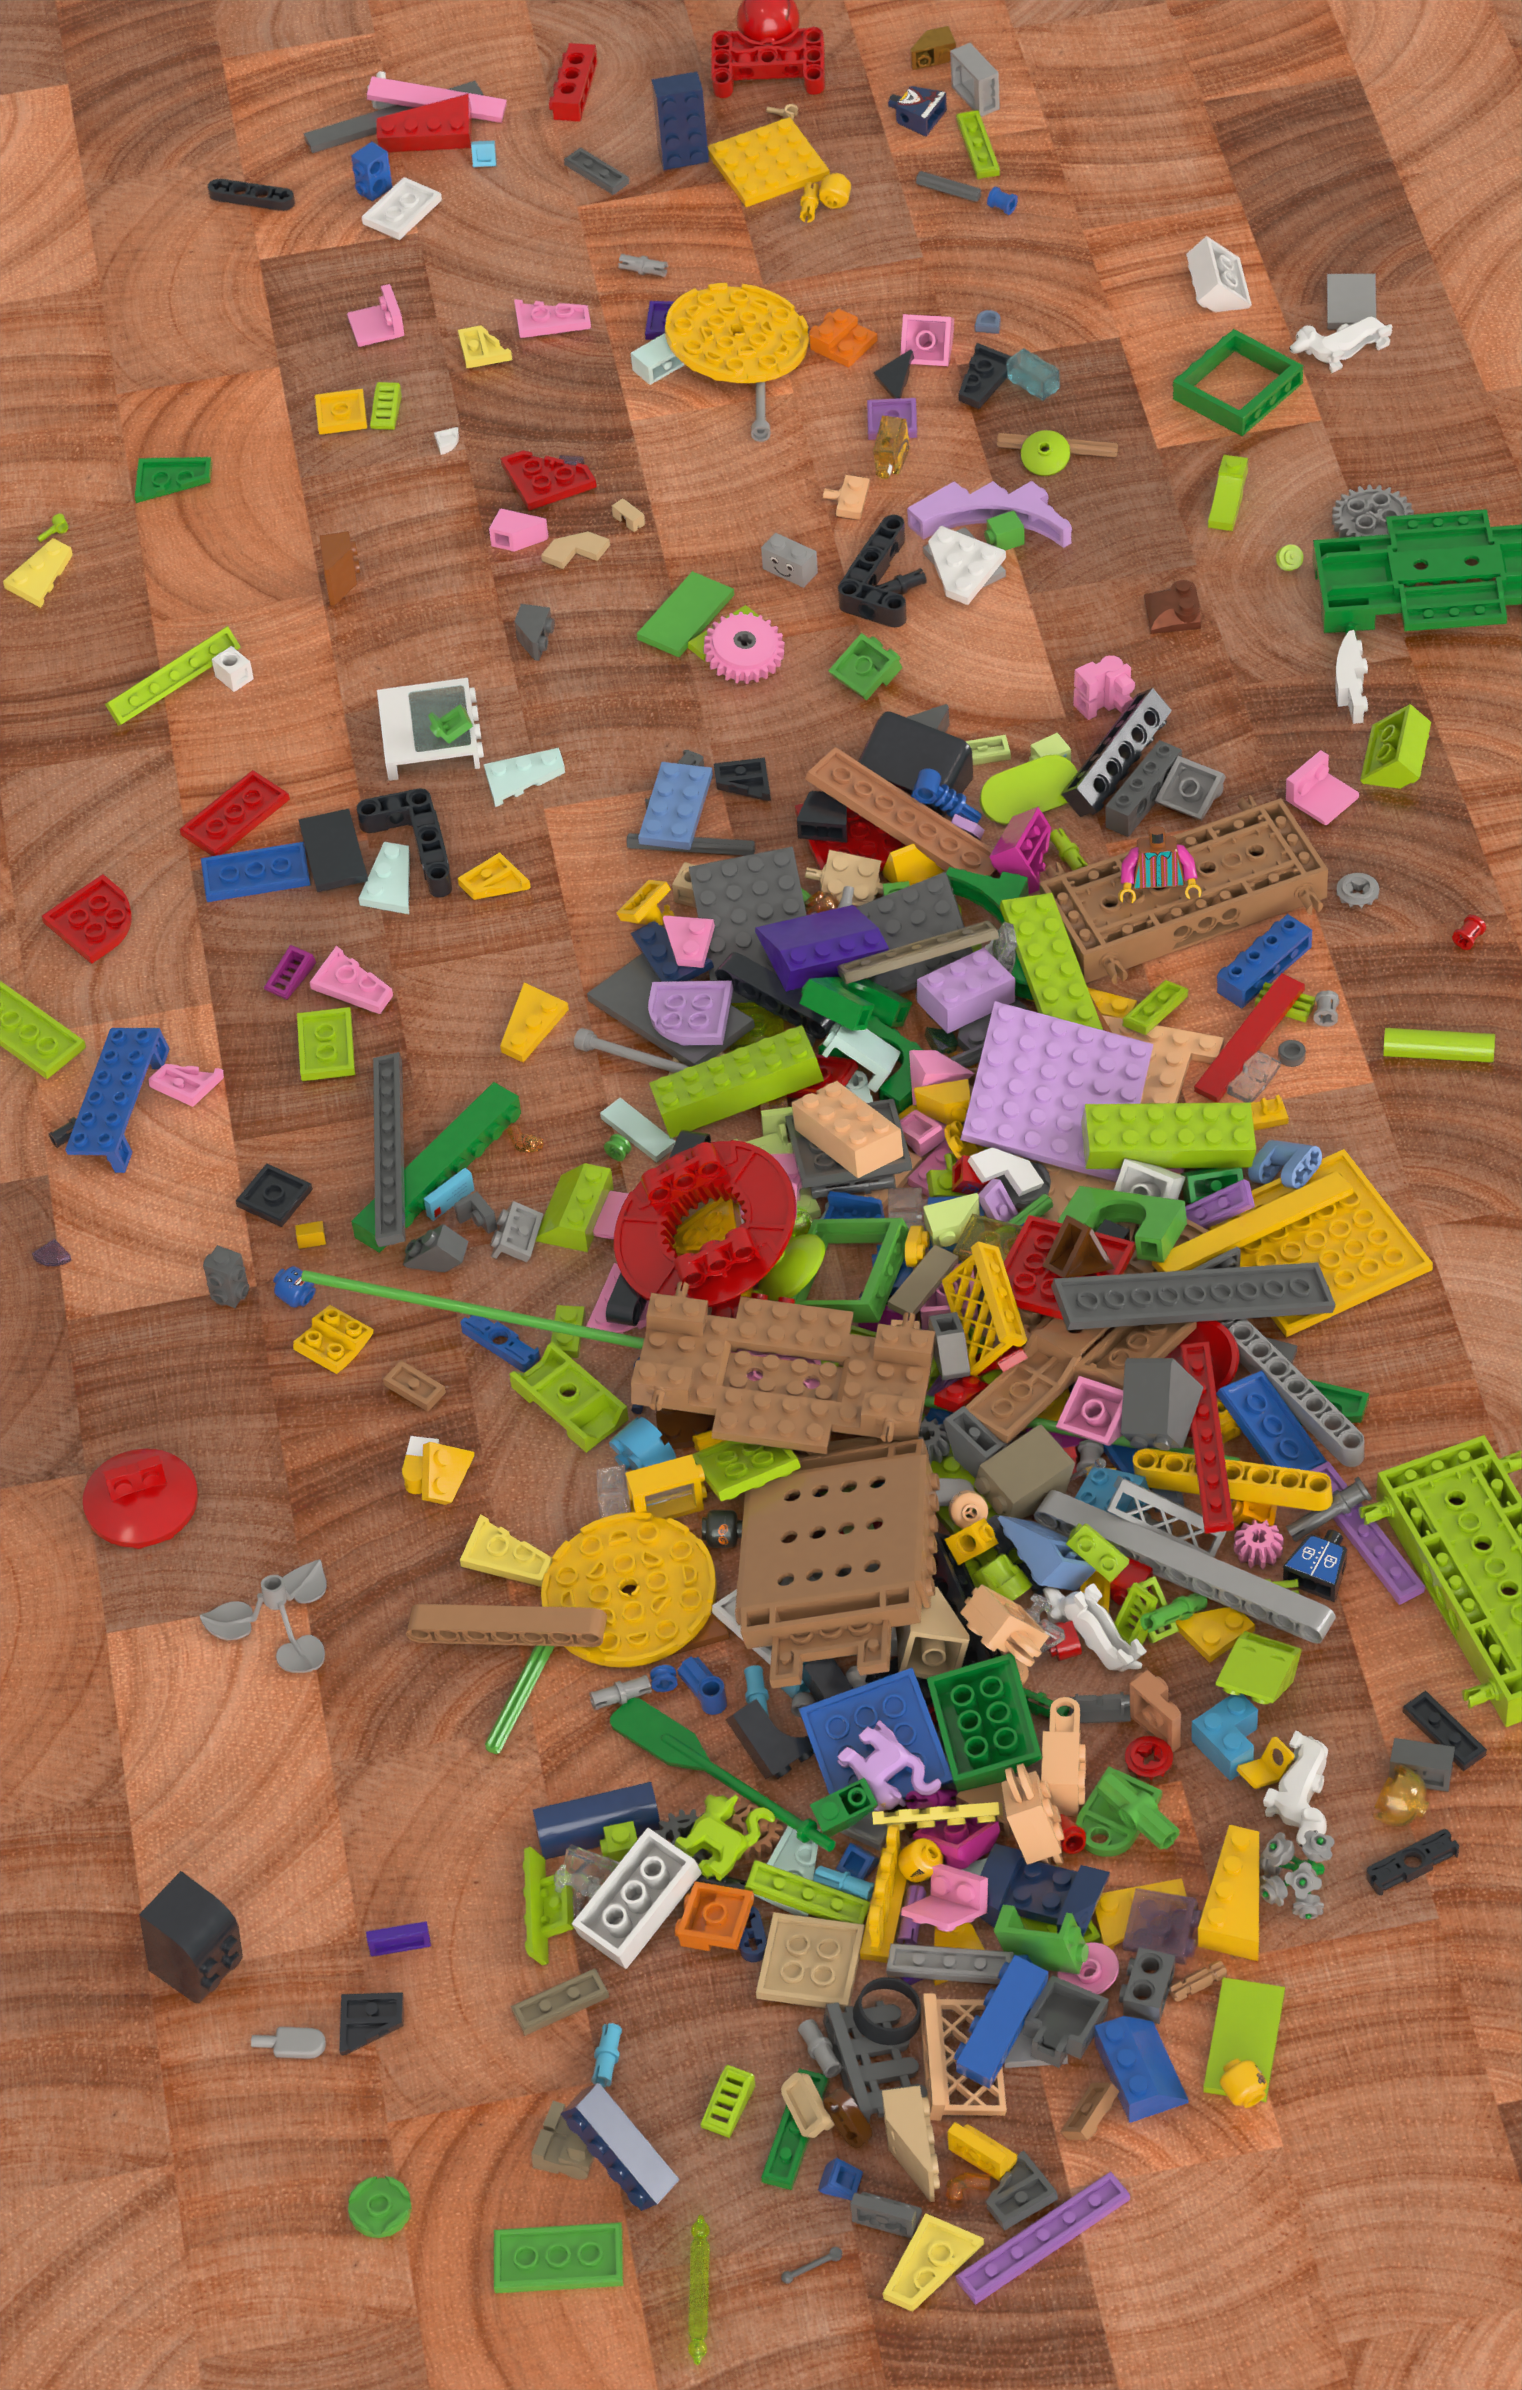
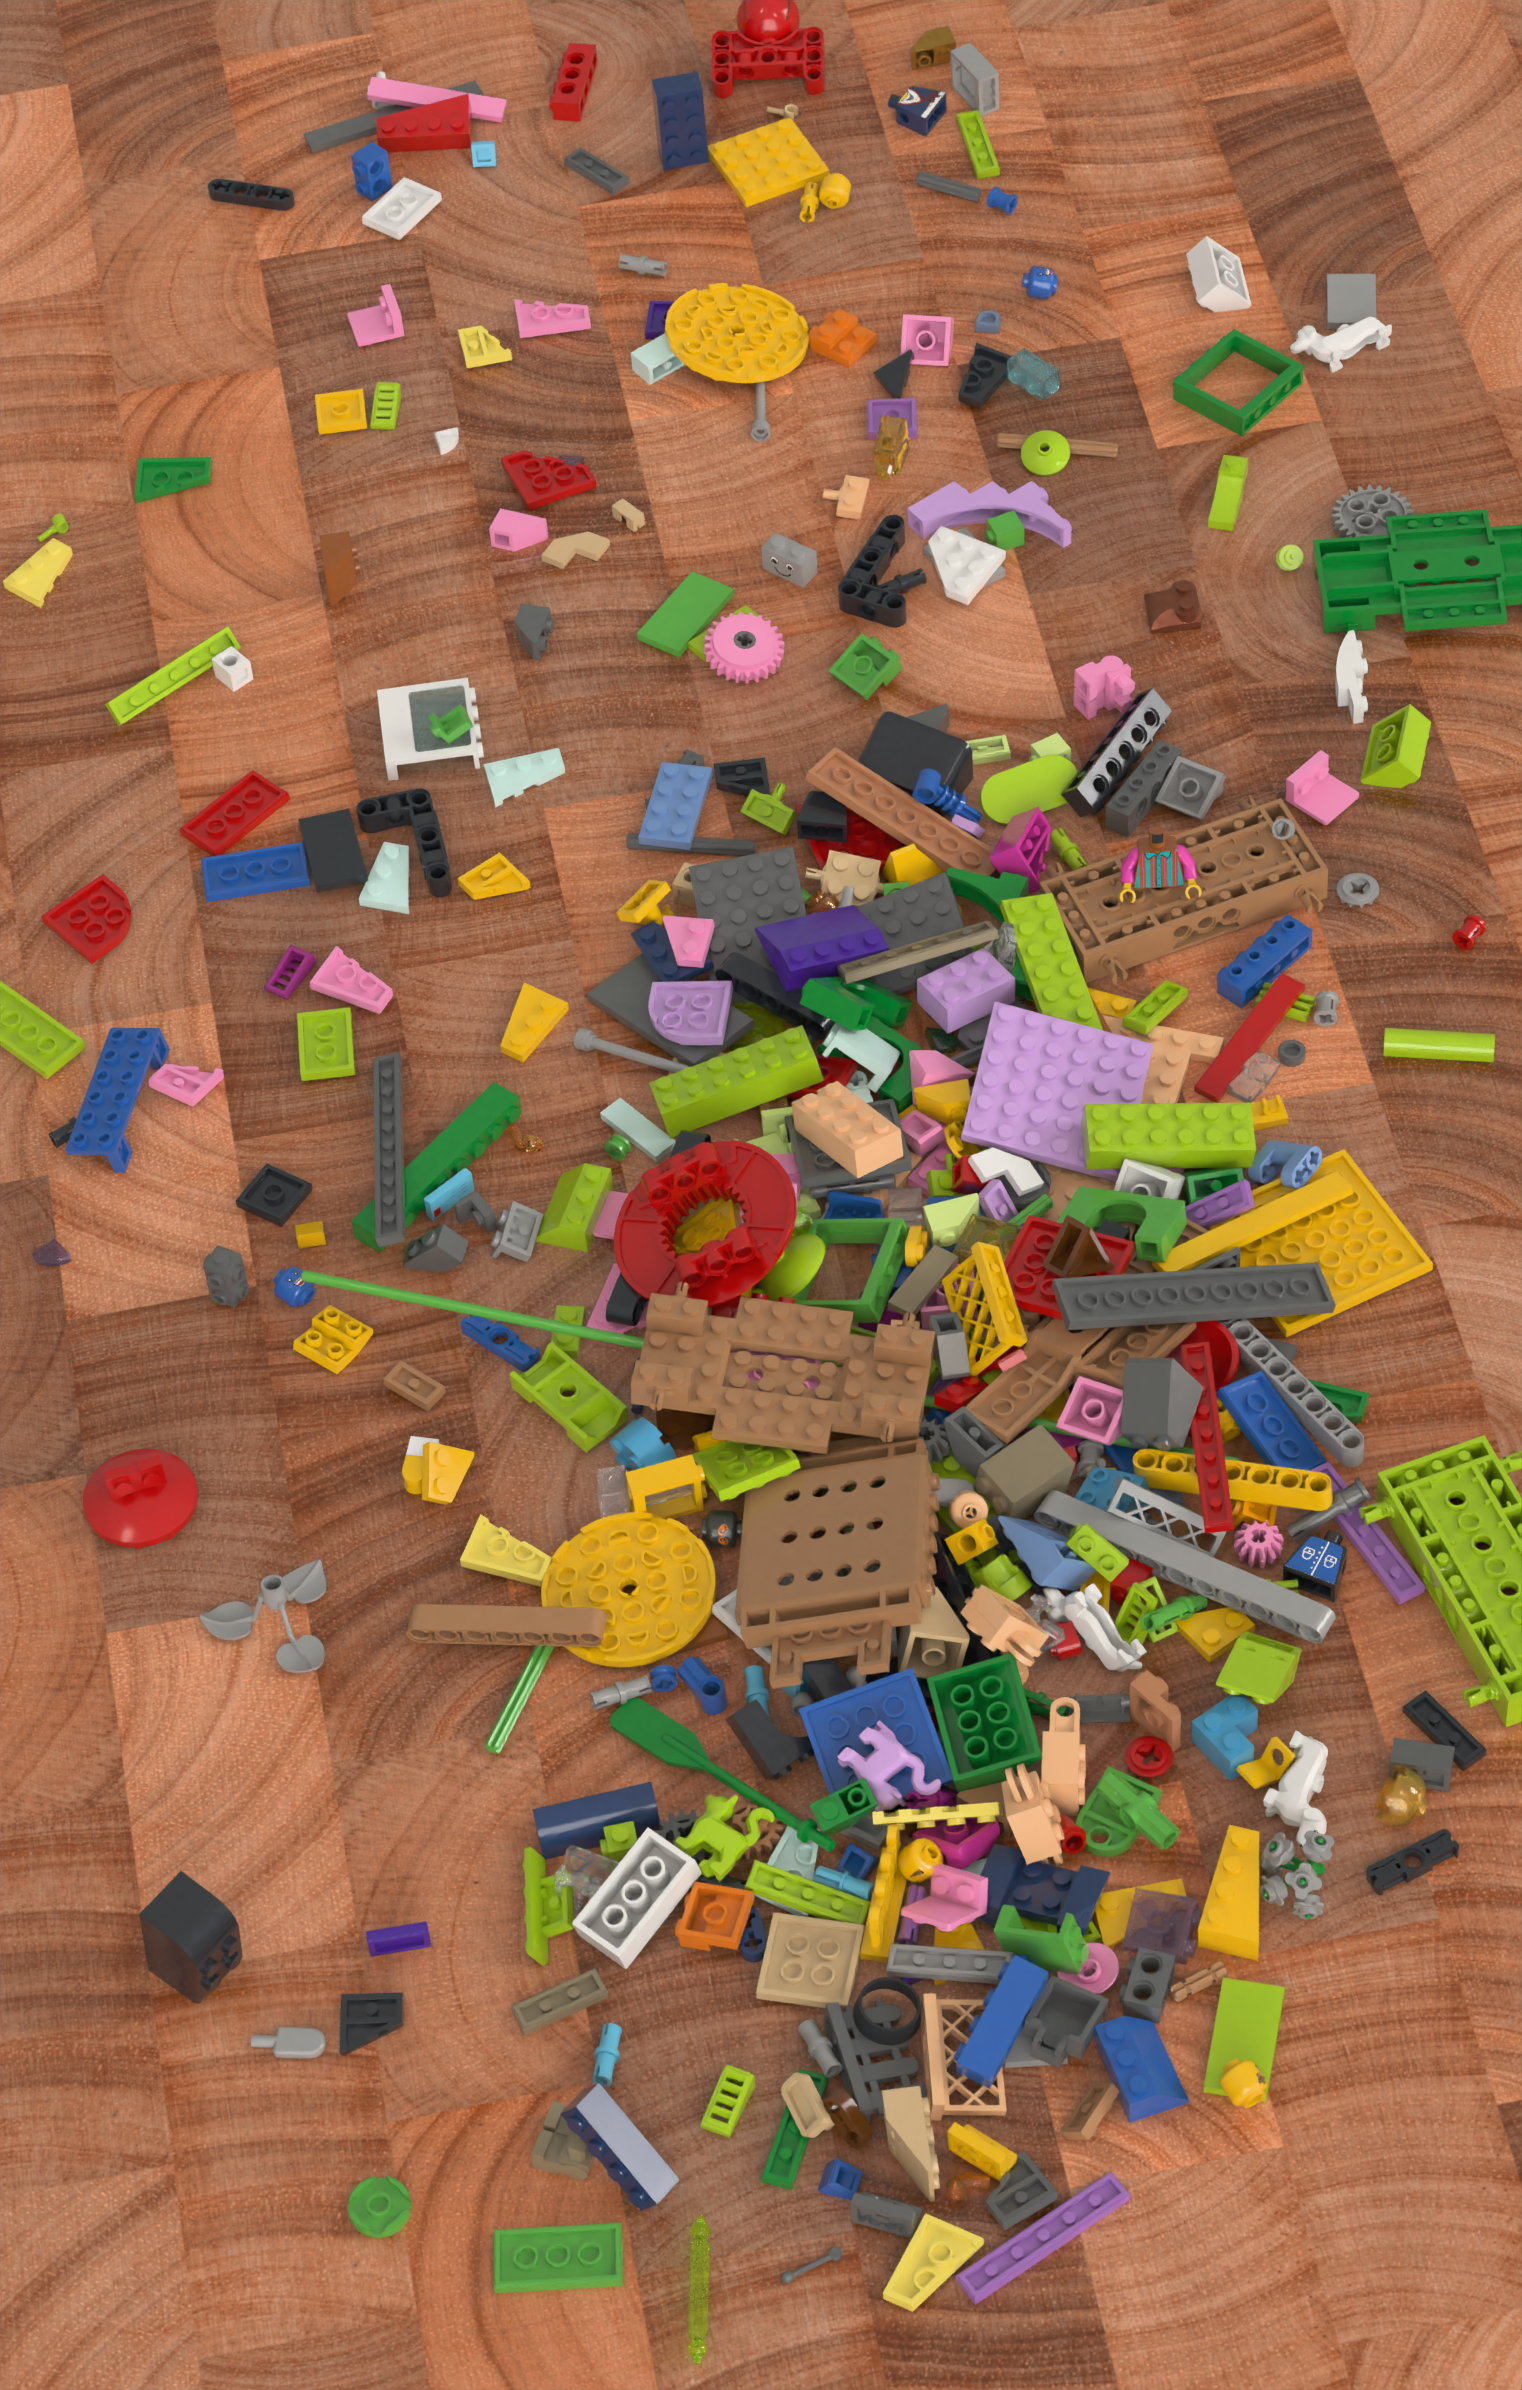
(770, 809): none -> lime plate
(1040, 282): none -> blue head
(1279, 827): none -> light grey hinge

